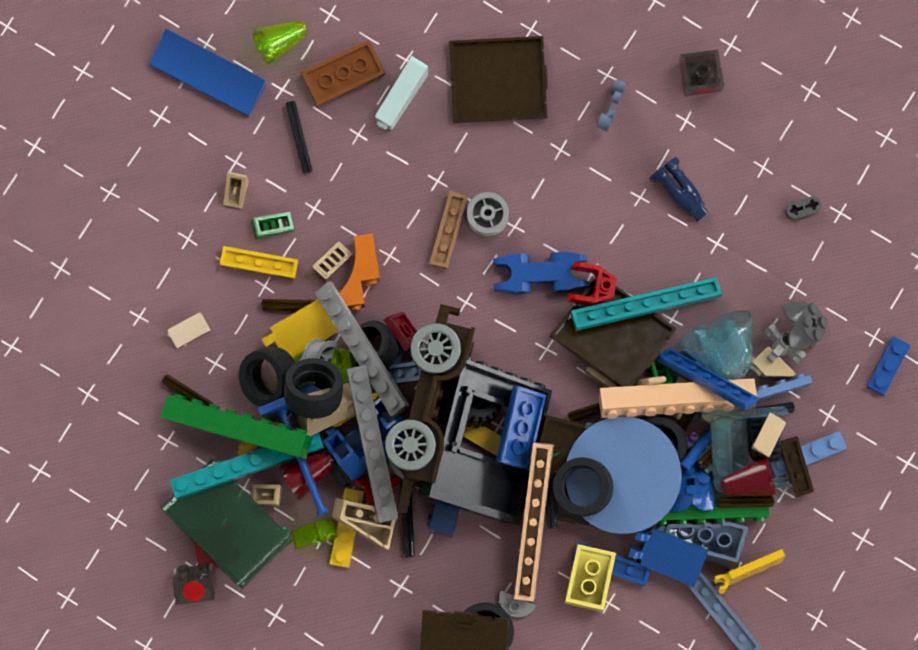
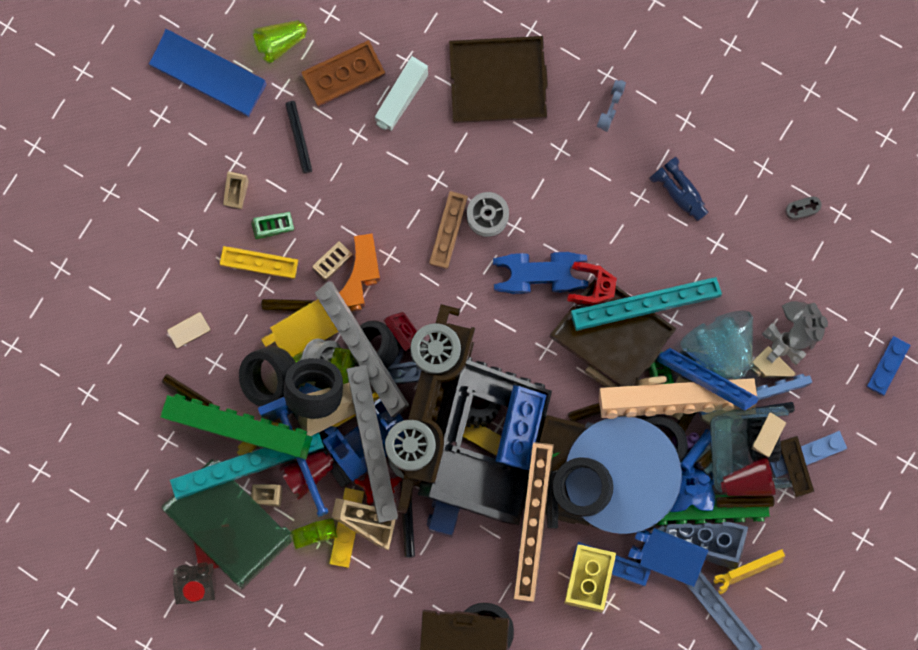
(515, 607): light grey plate -> none
(701, 72): clear smoke brick -> none

